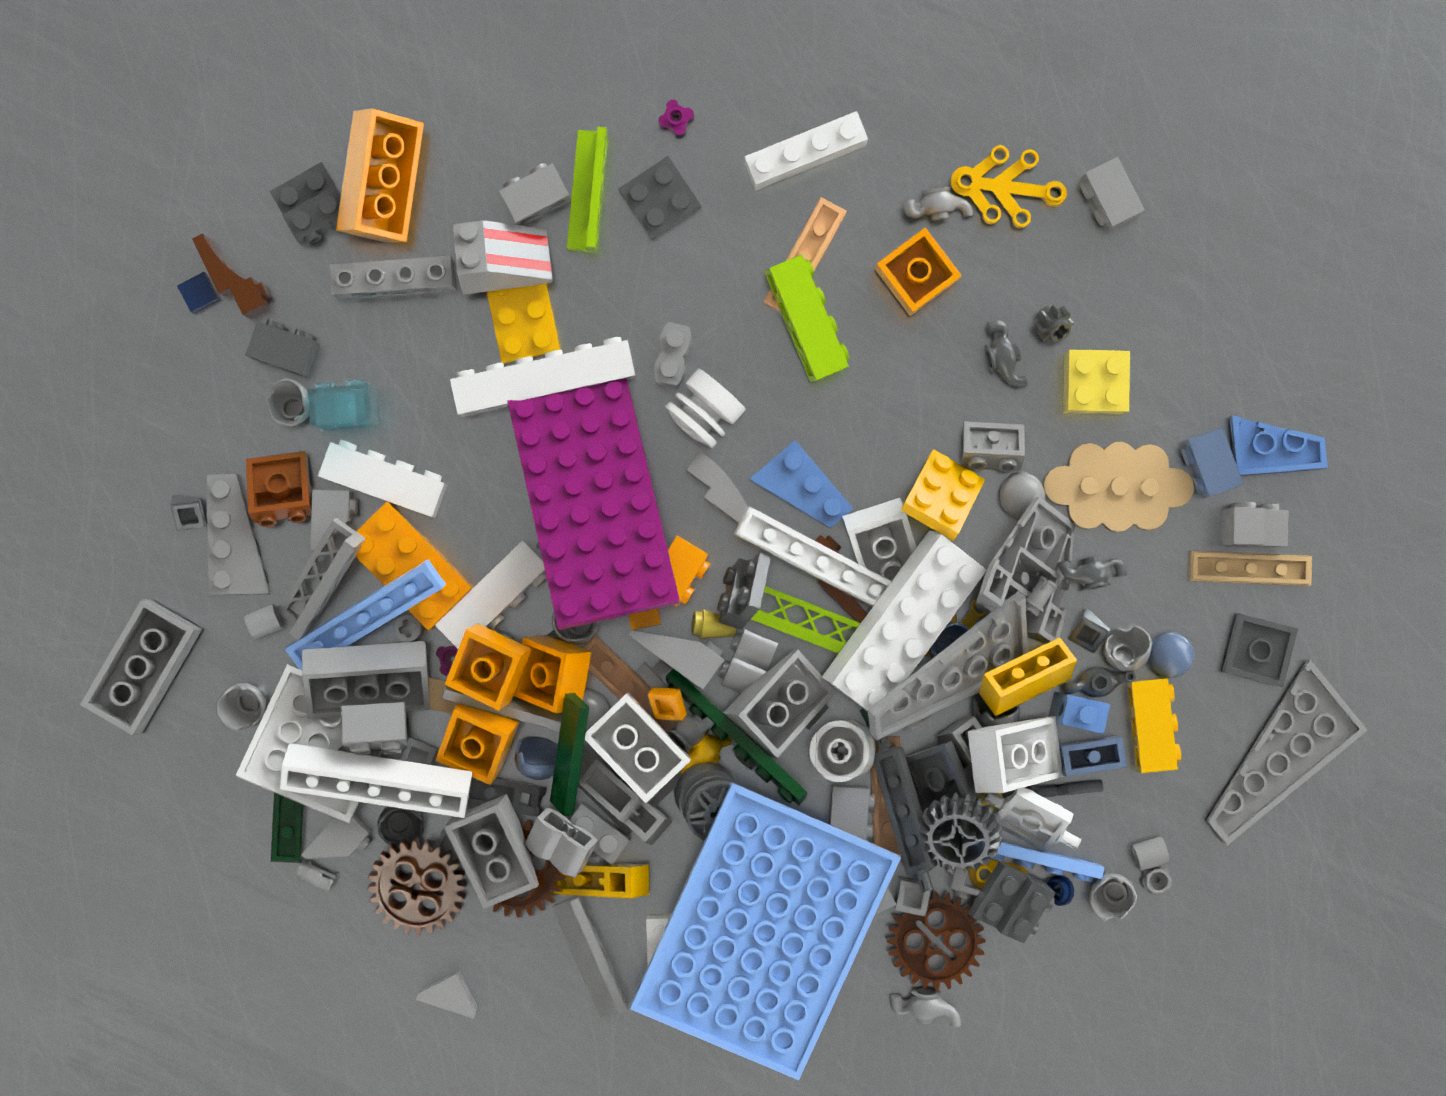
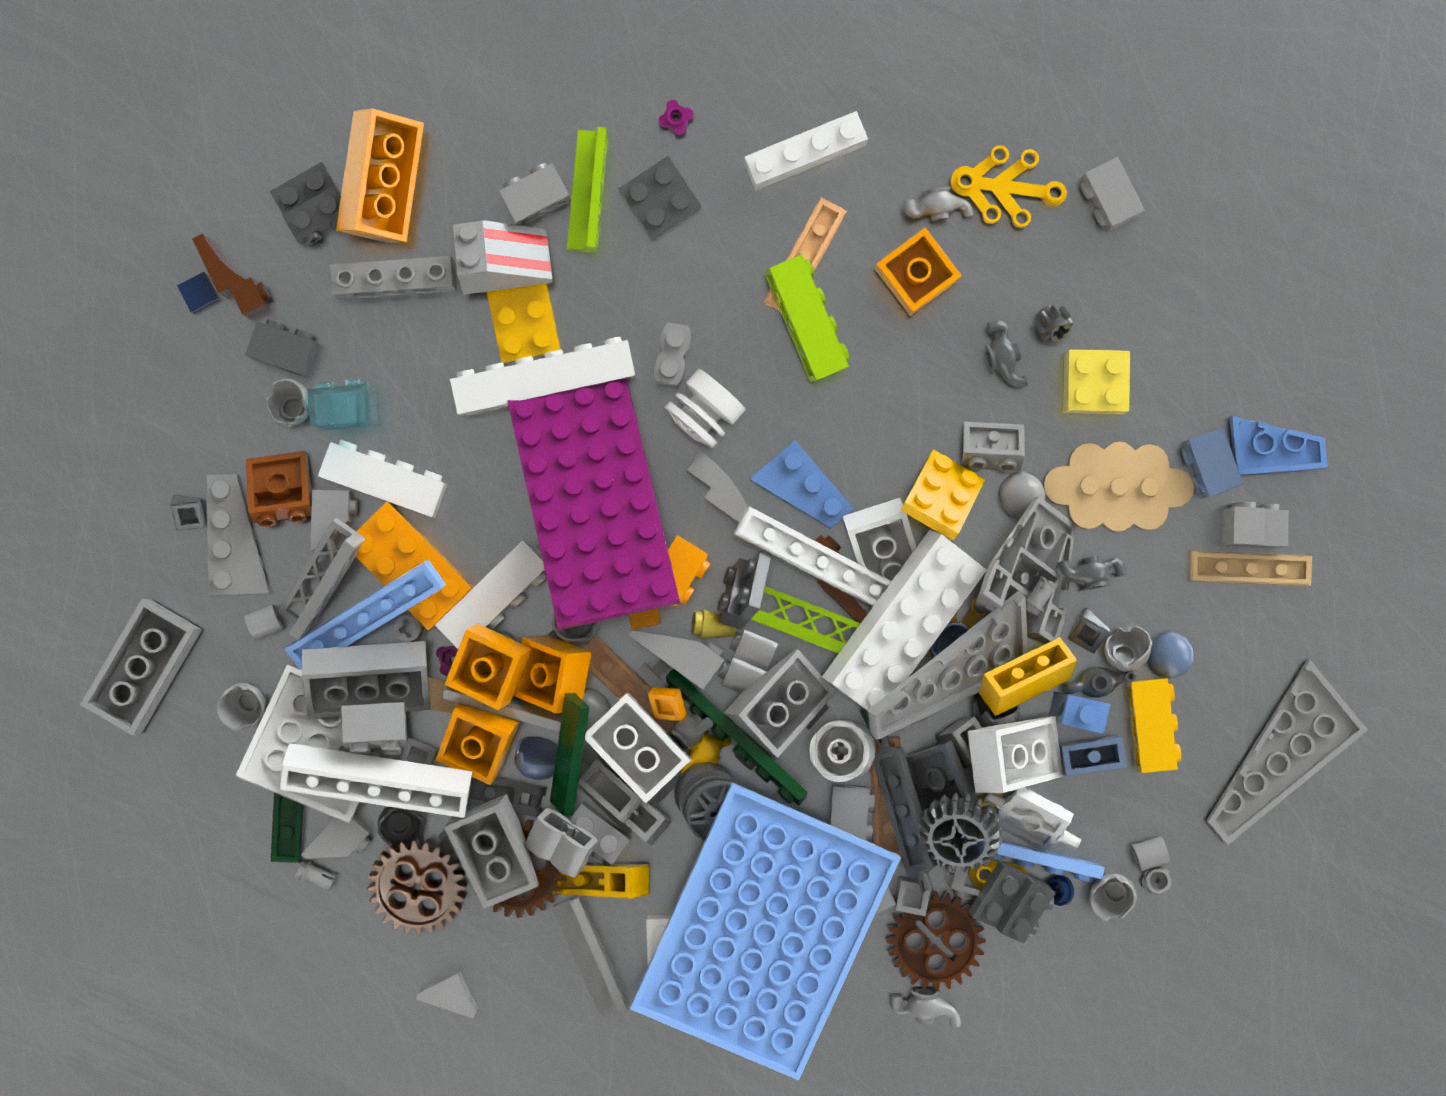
(1067, 788): dark grey piece -> none
(1260, 650): dark grey plate -> none

